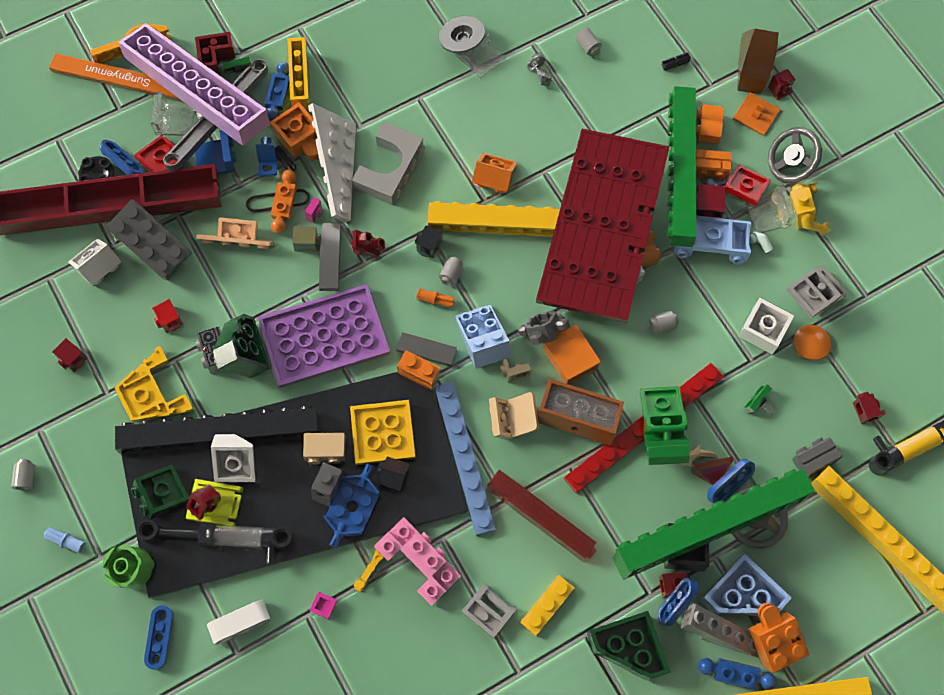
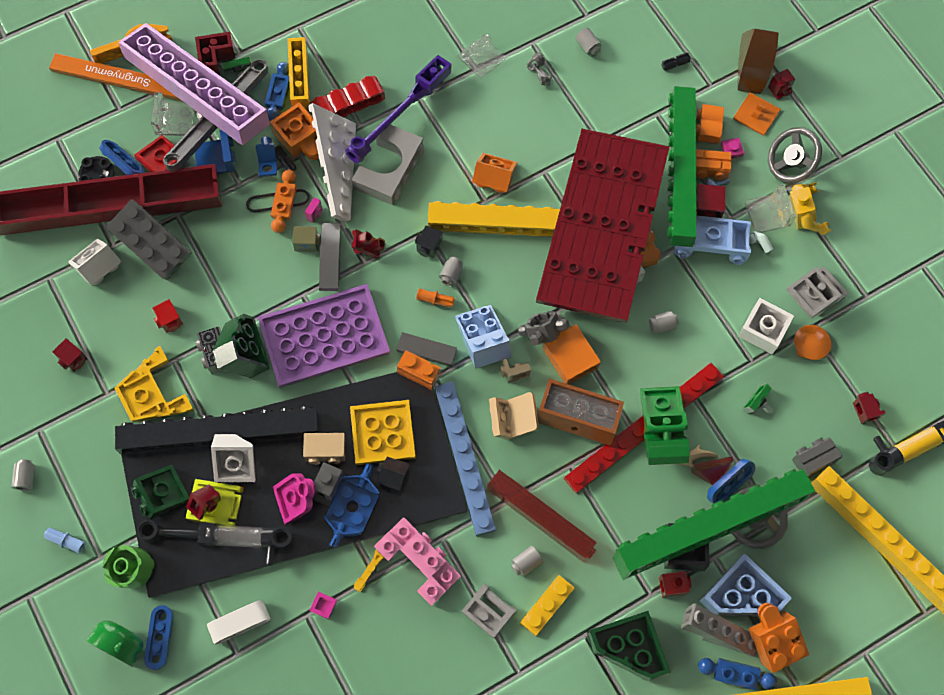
(116, 641): none -> green piece
(236, 231): light nougat bracket -> none
(294, 496): none -> dark pink plate
(352, 97): none -> red brick
(425, 83): none -> dark purple bar
(462, 34): hat -> none
(526, 561): none -> light grey brick
(678, 601): blue plate -> none
(733, 146): none -> dark pink plate
(747, 185): red plate -> none

